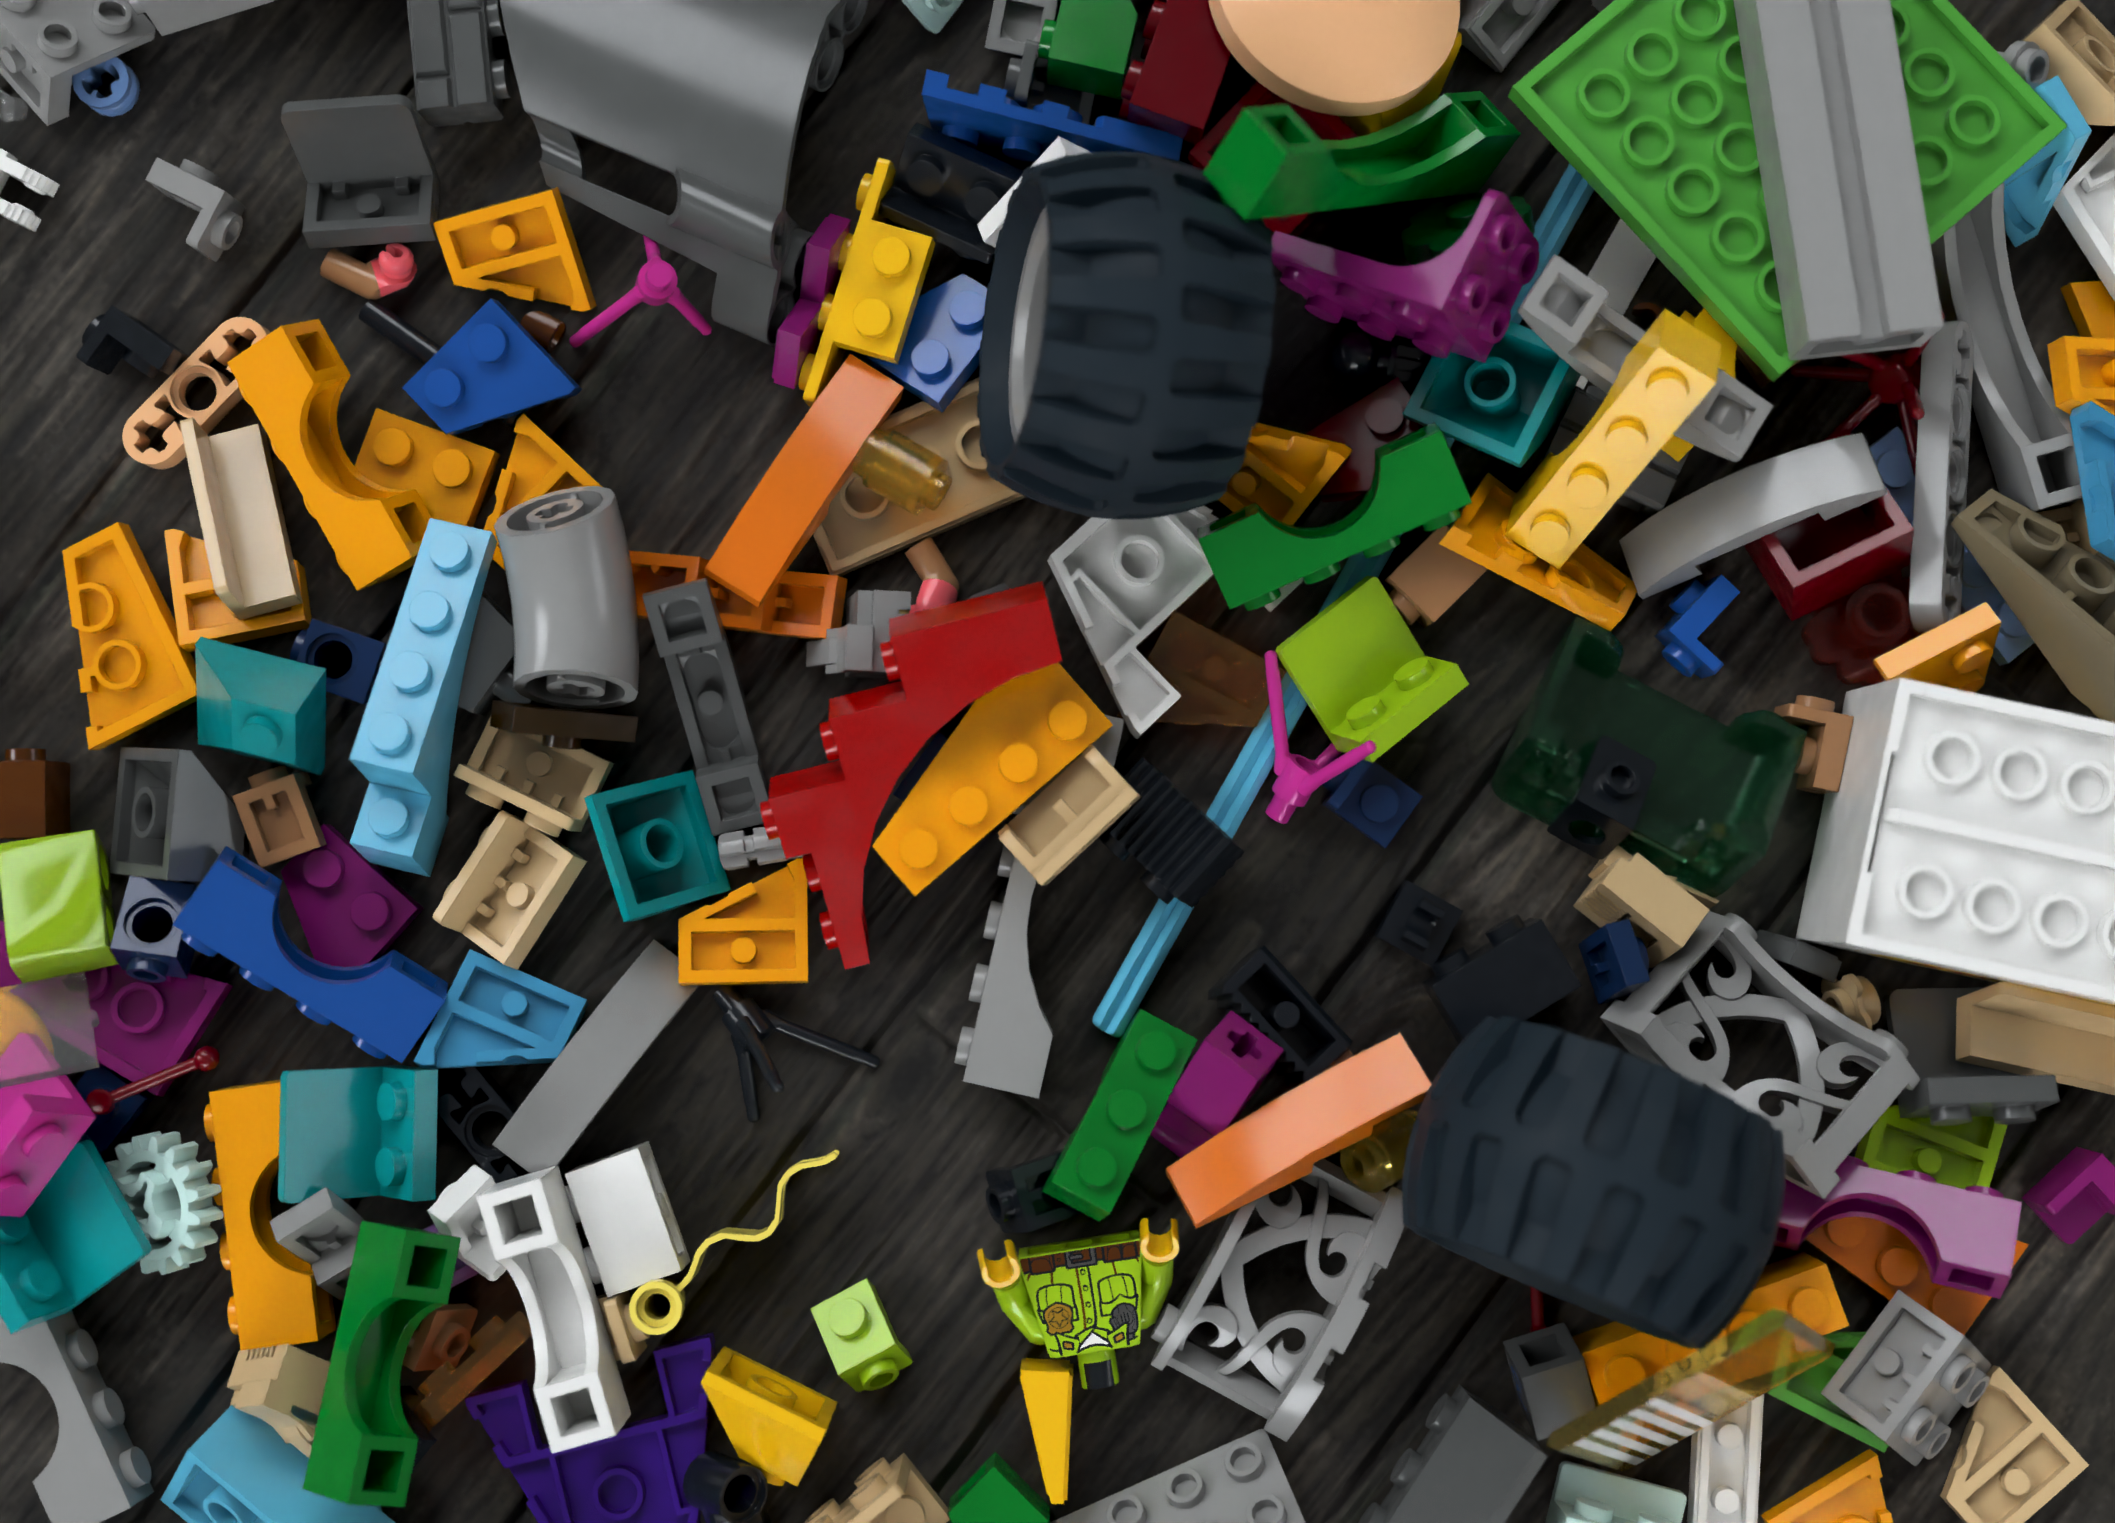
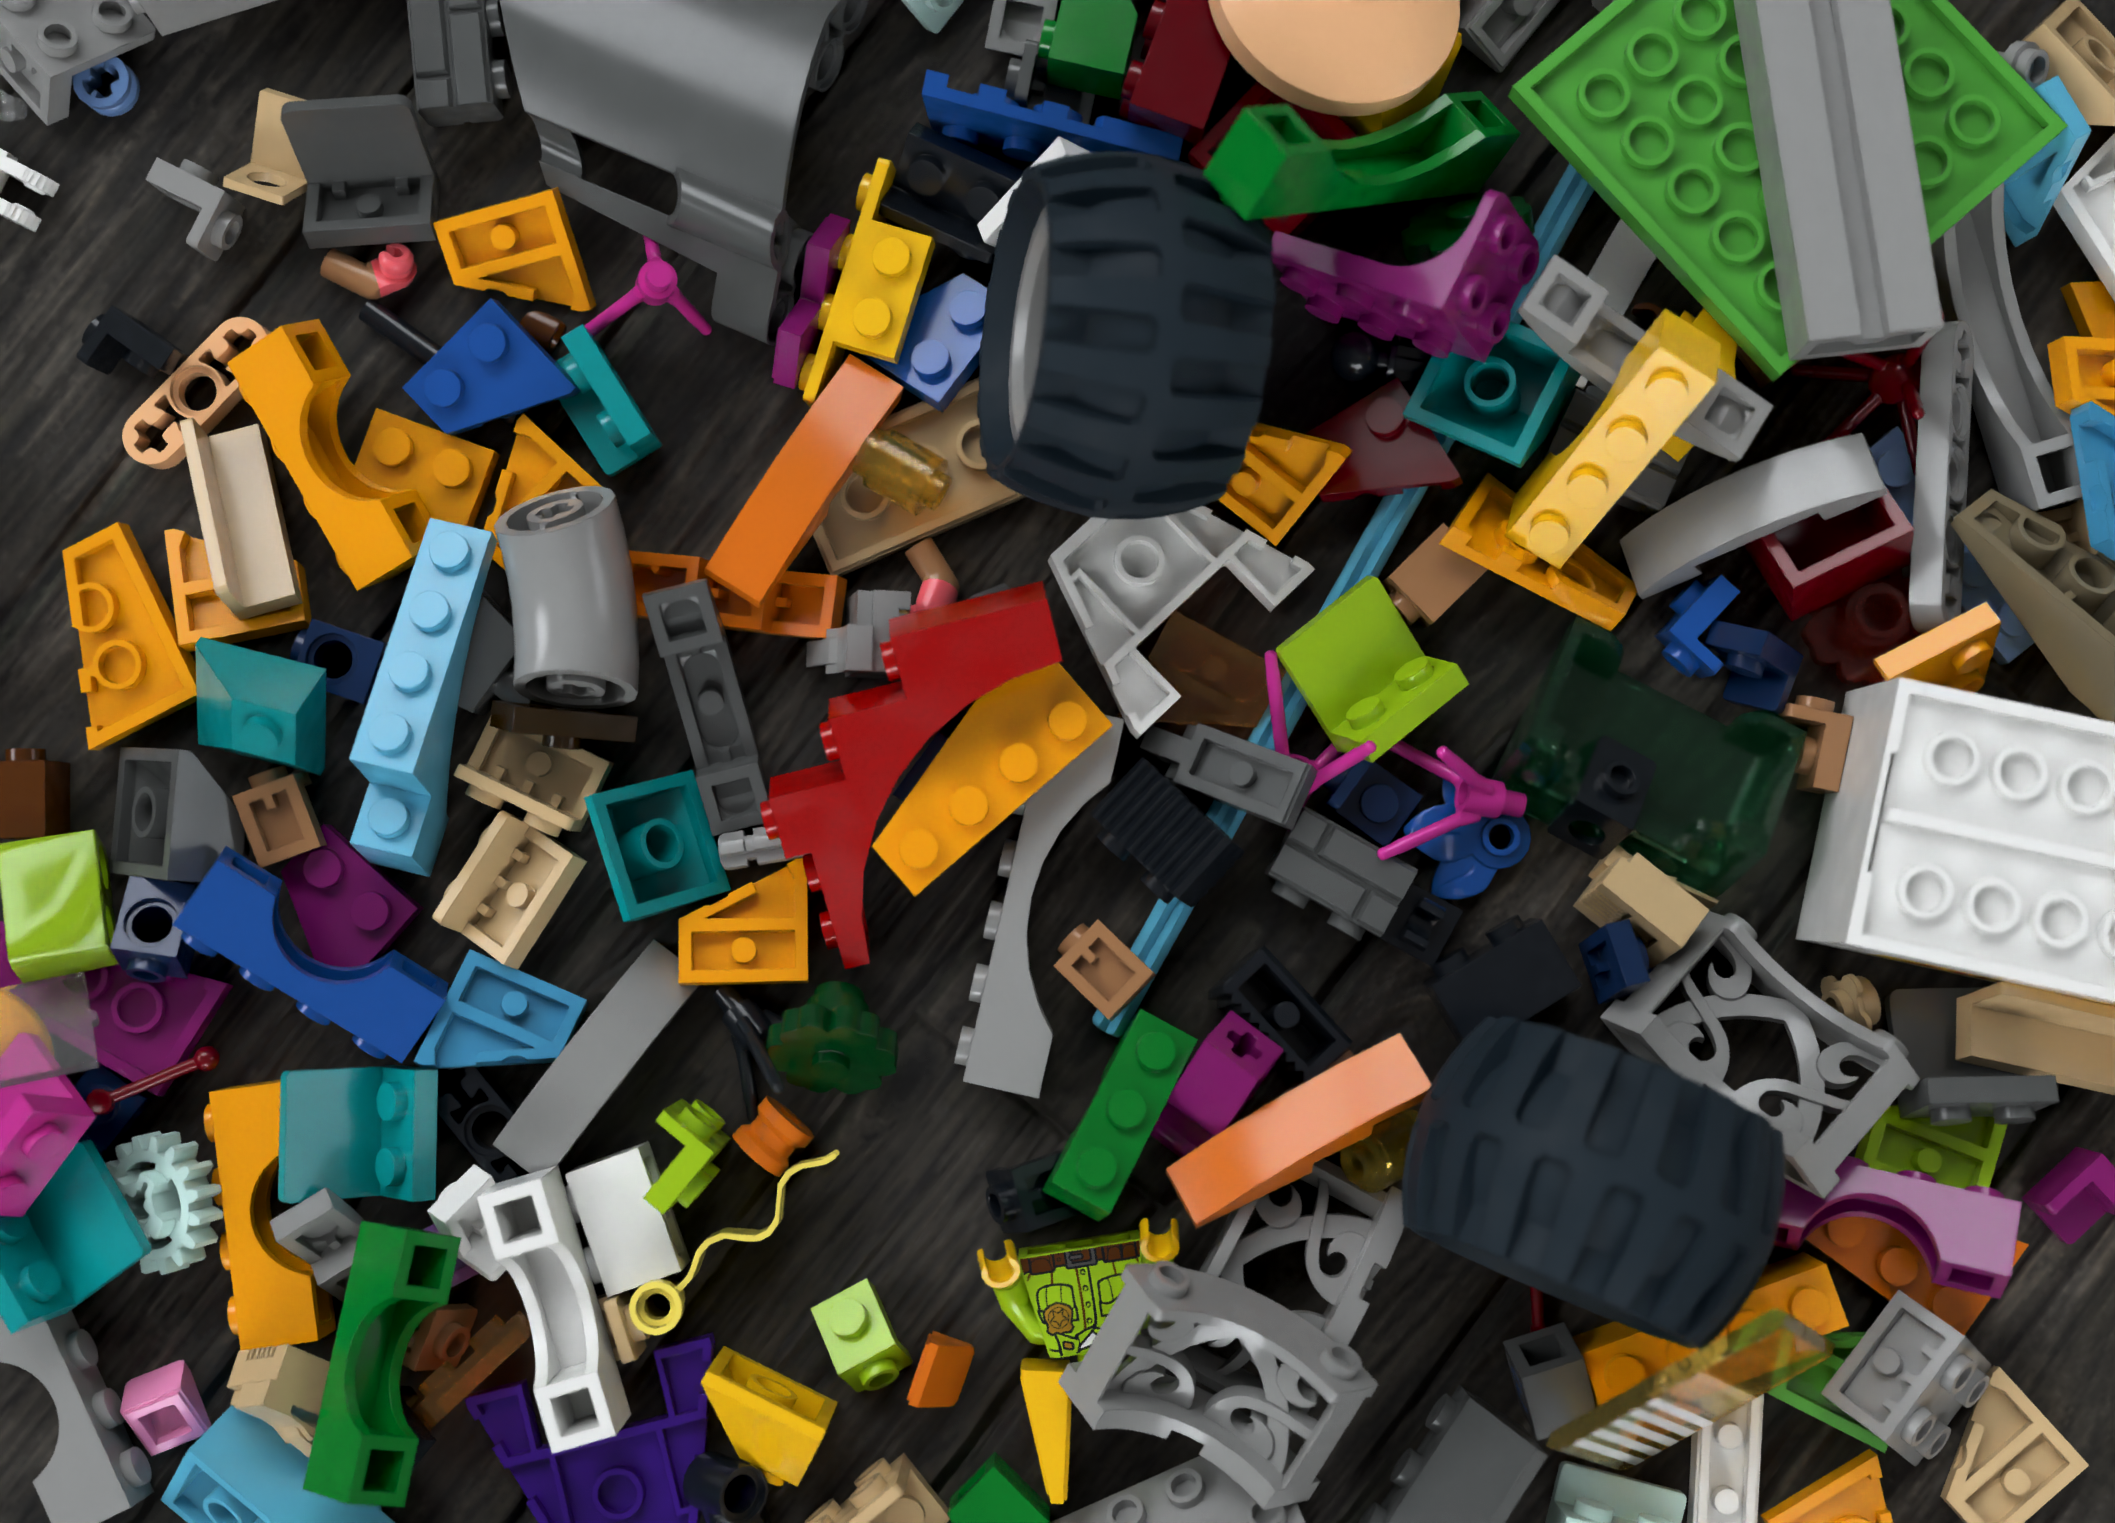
(164, 1408): none -> bright pink slope
(271, 156): none -> tan bracket
(604, 407): none -> teal bracket
(692, 1170): none -> lime bracket
(773, 1136): none -> orange wheel
(833, 1042): none -> dark green plant
(940, 1372): none -> orange slope
(1068, 816): tan hinge -> none
(1102, 968): none -> medium nougat bracket
(1199, 1308): none -> light grey fence
(1234, 771): none -> dark grey hinge
(1339, 873): none -> dark grey brick
(1410, 487): green arch -> none
(1466, 853): none -> blue plate
(1473, 797): none -> dark pink plant
(1759, 664): none -> dark blue bracket
(1799, 955): dark grey tile -> none

